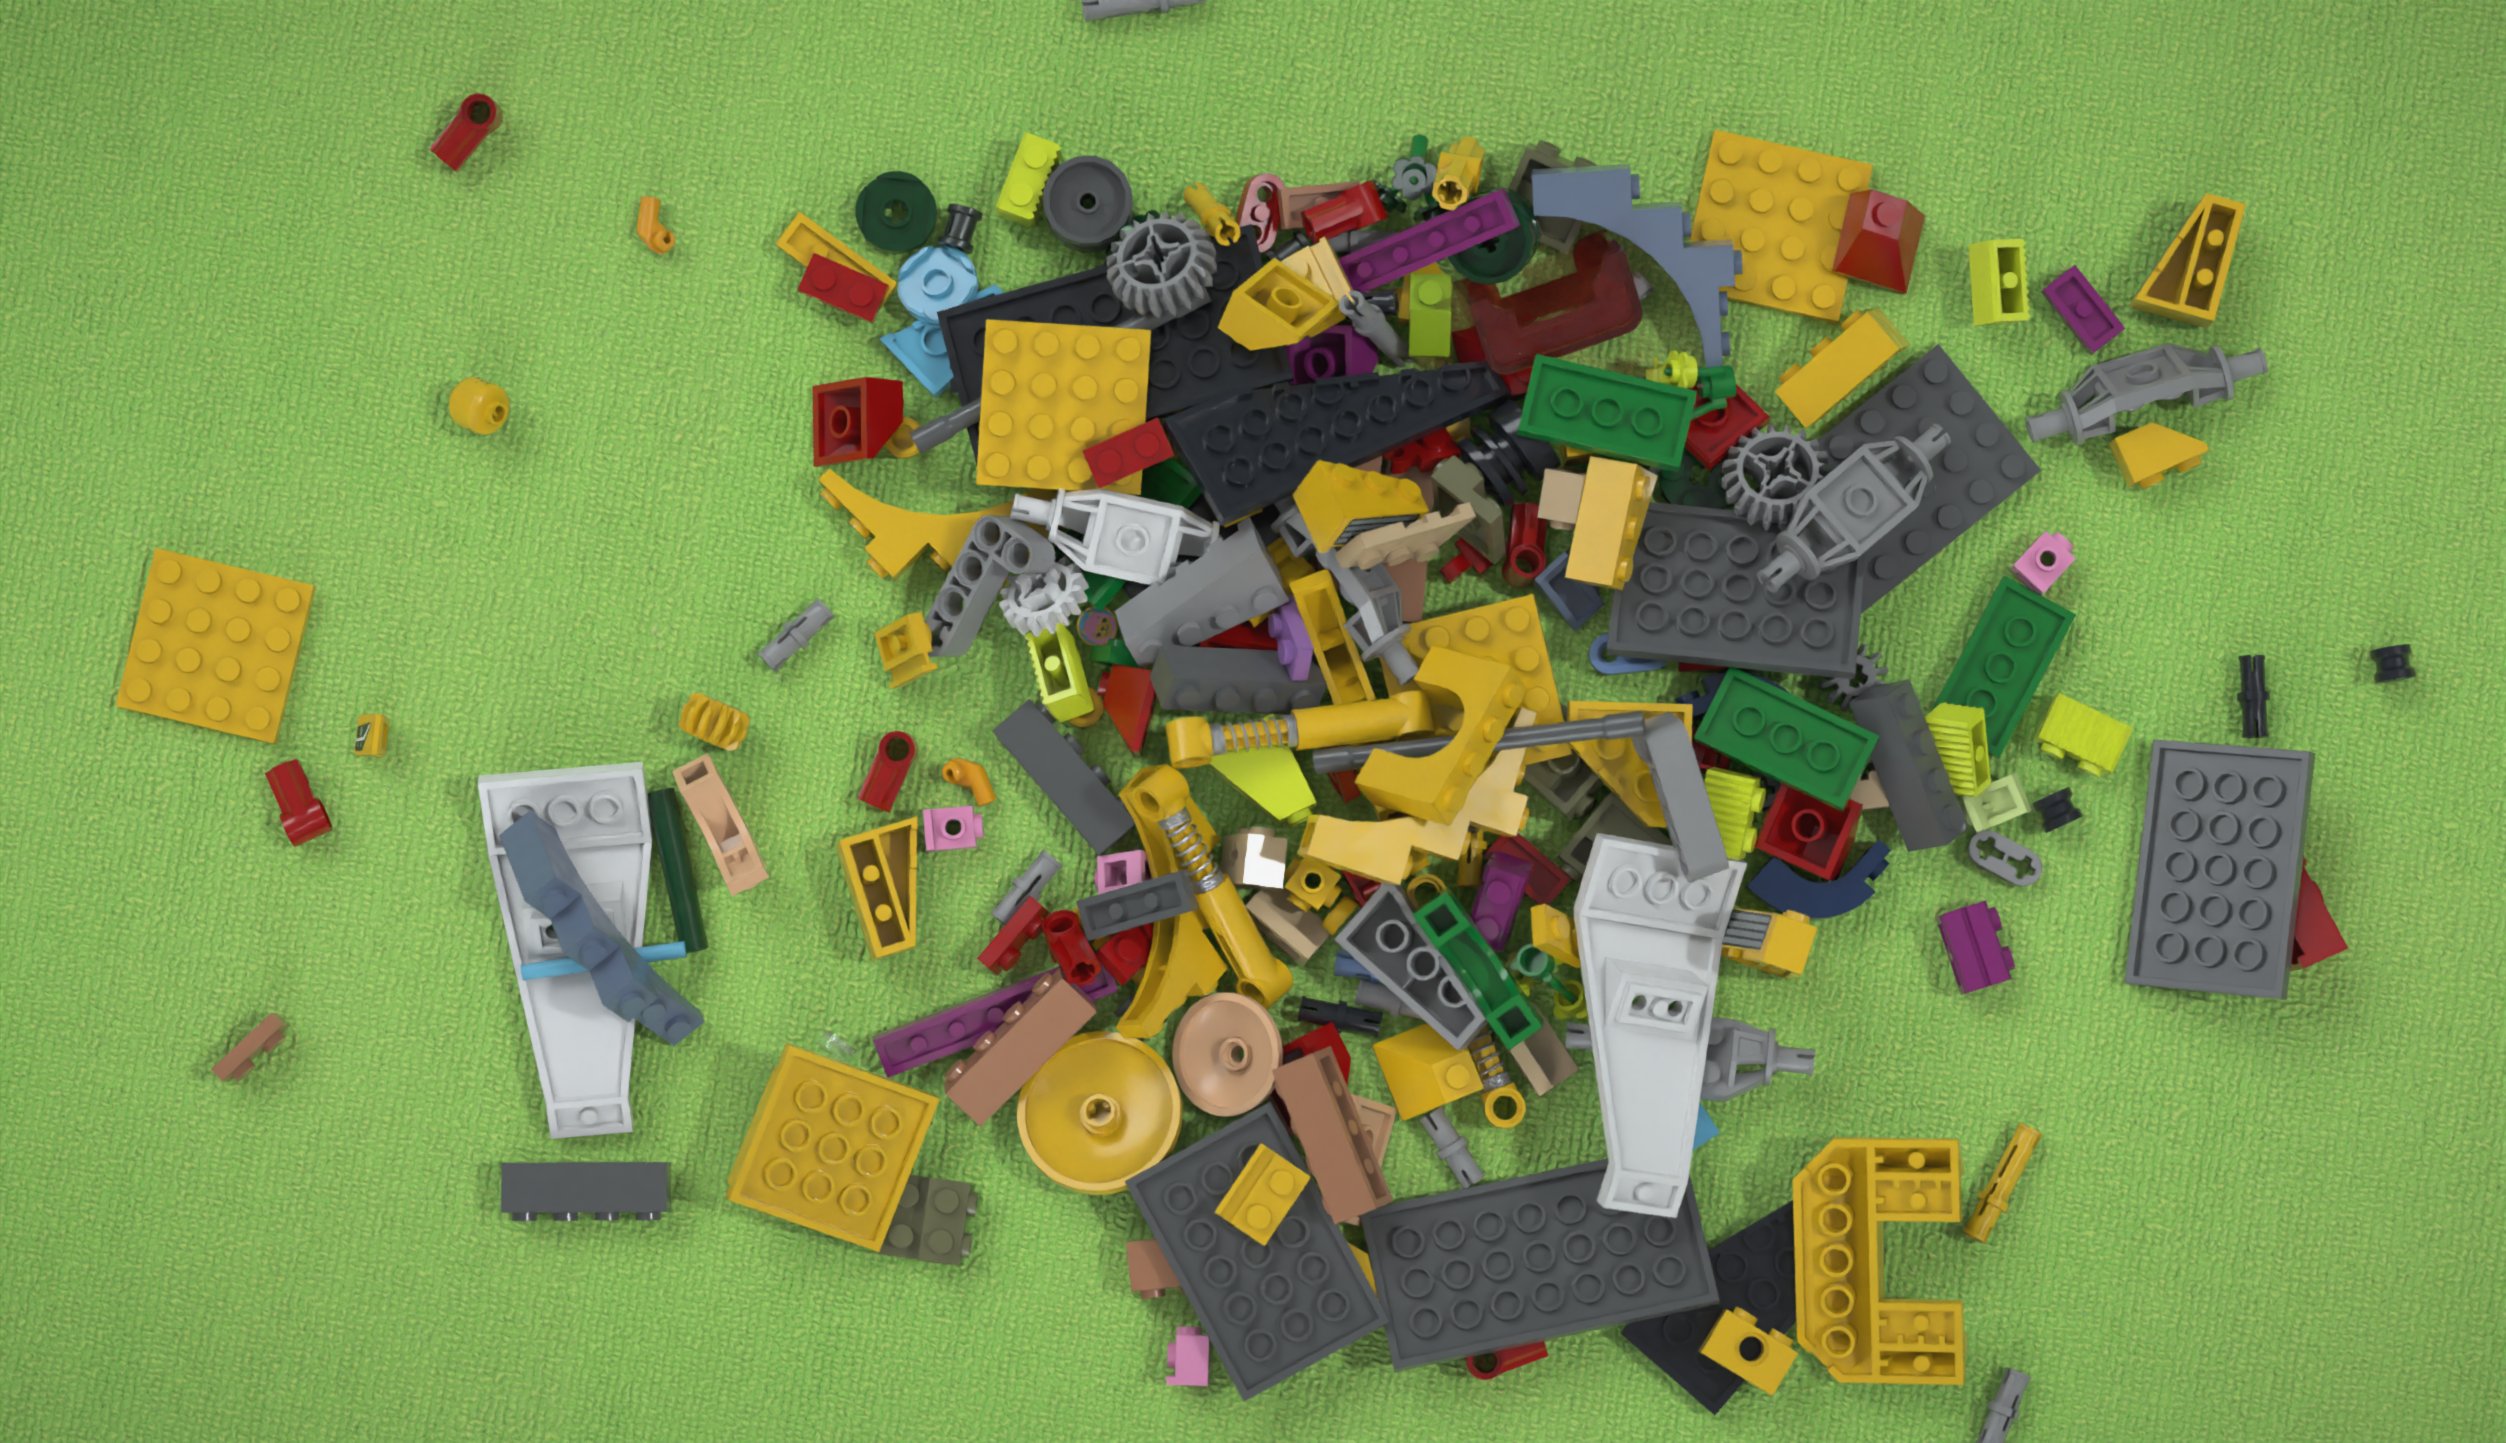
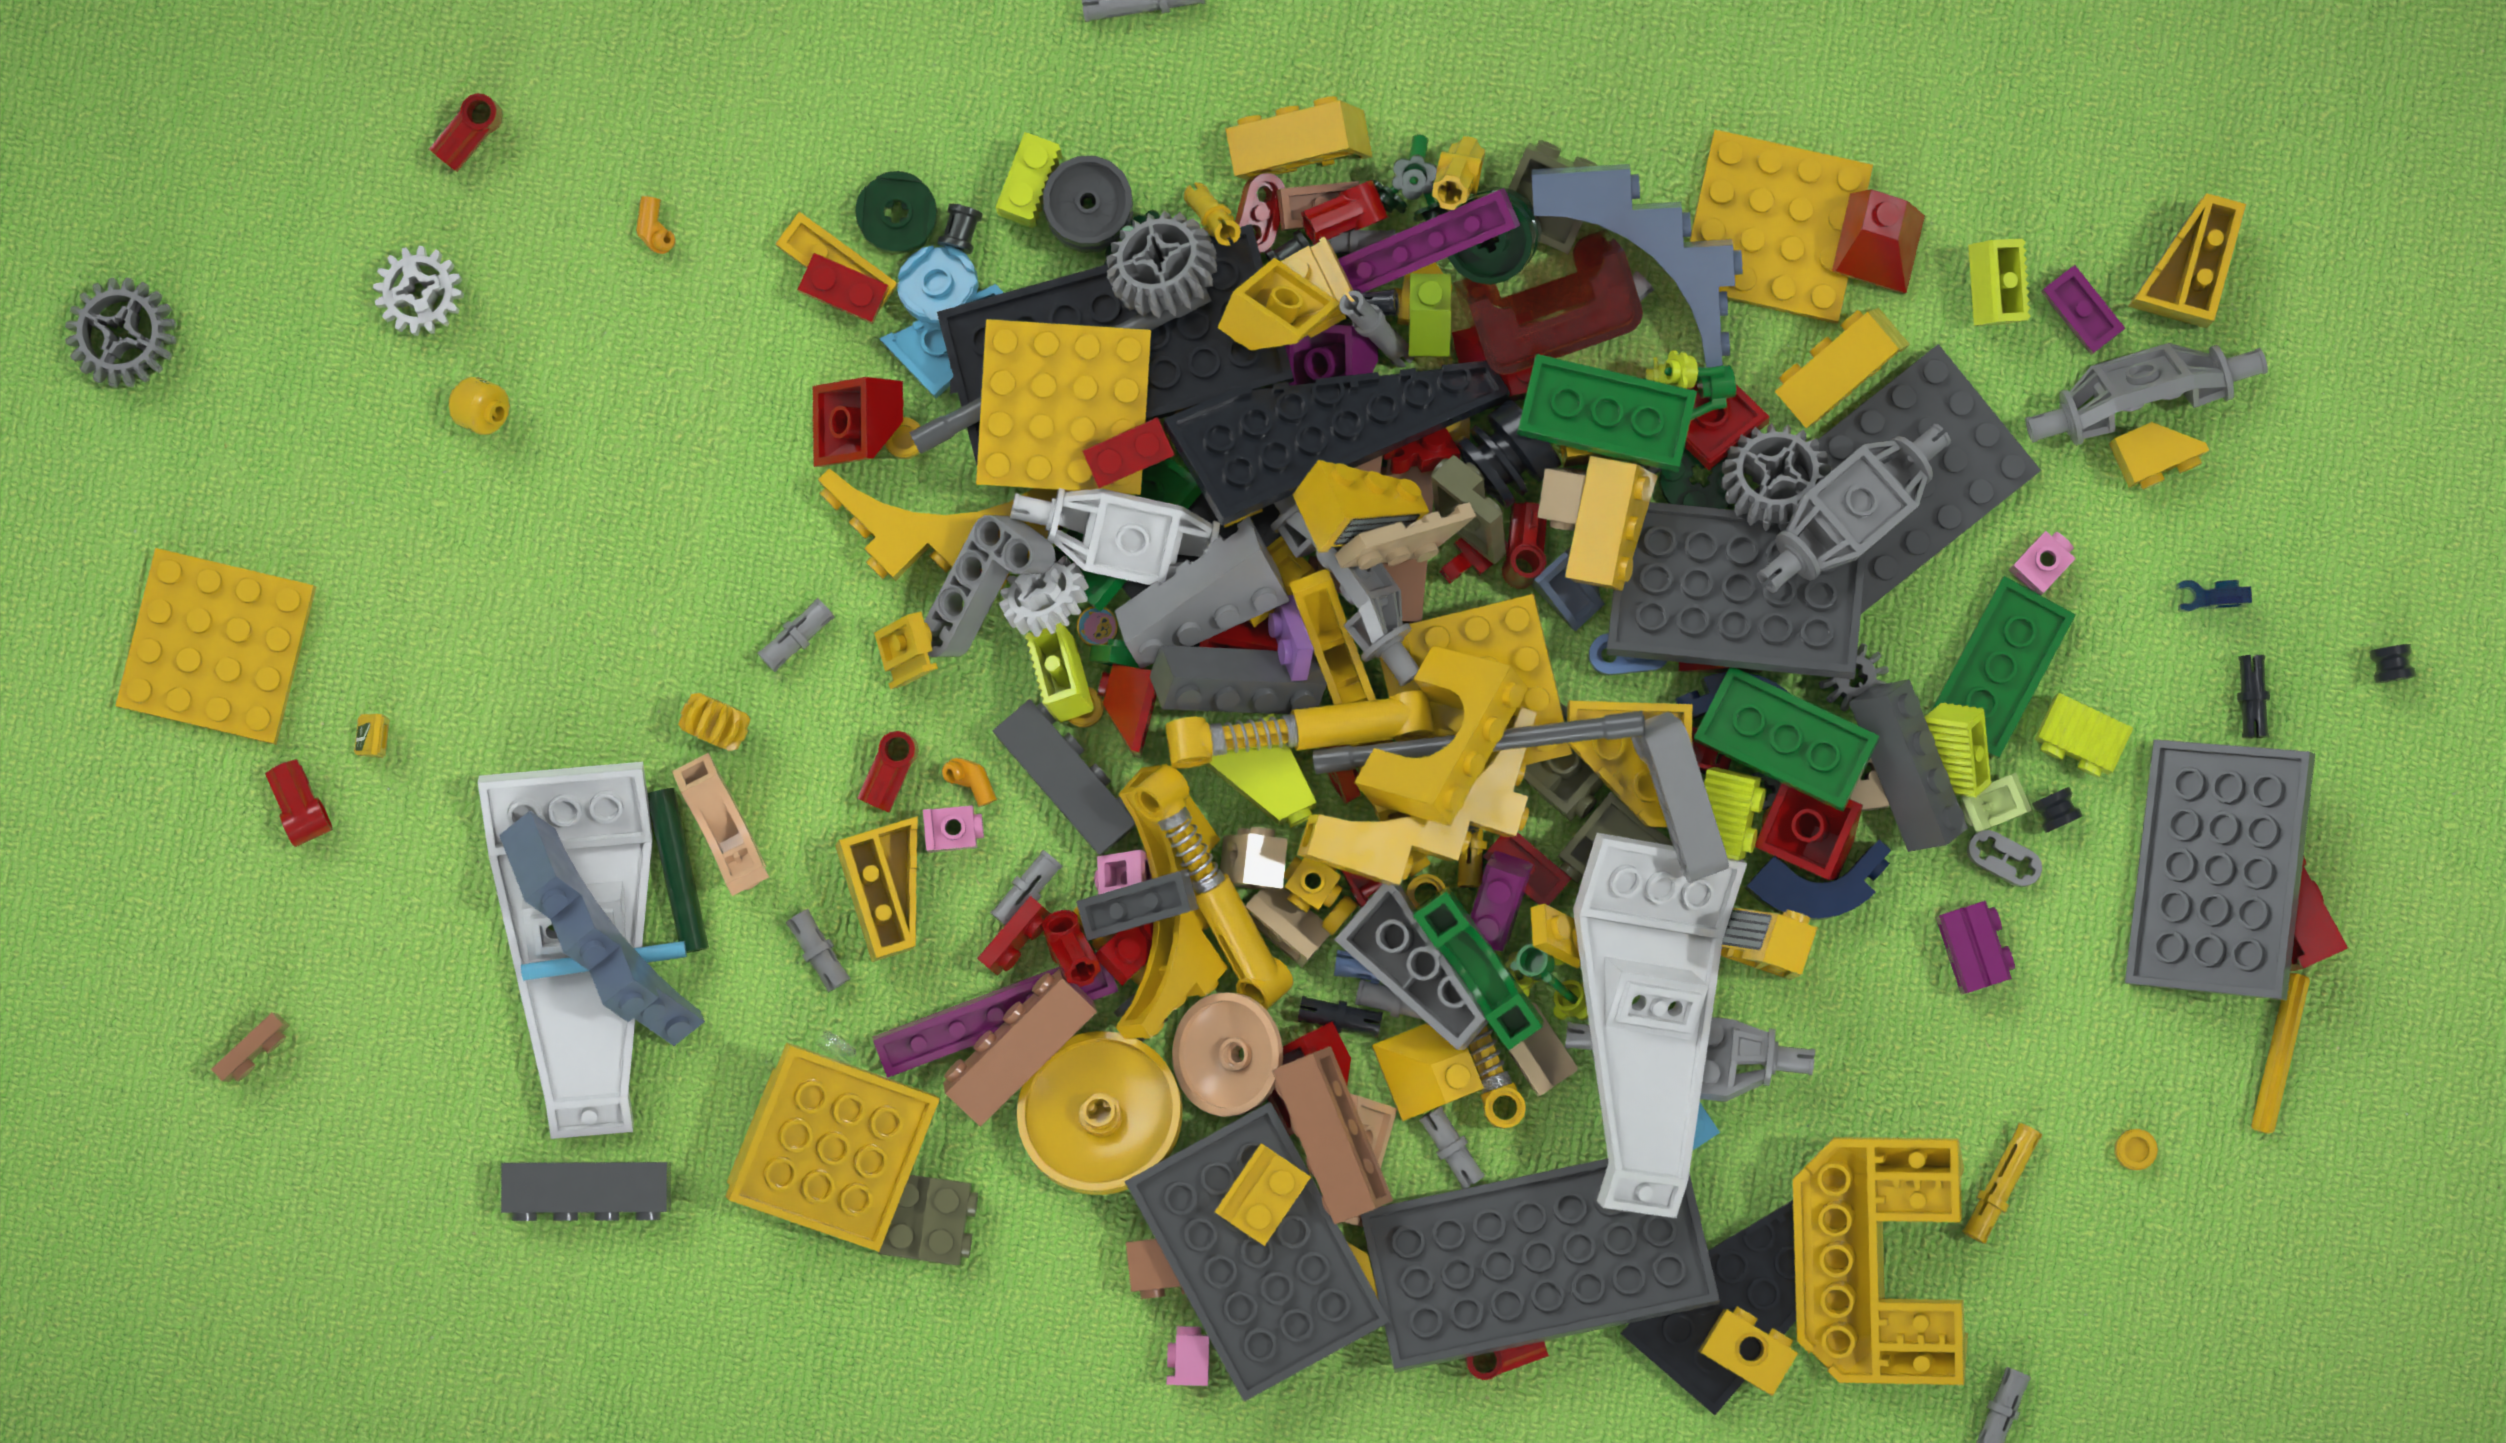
(113, 349): none -> light grey gear
(434, 284): none -> white gear
(818, 950): none -> light grey pin
(1298, 138): none -> yellow wedge
(2136, 1149): none -> yellow tile
(2224, 595): none -> plate
(2280, 1055): none -> yellow axle

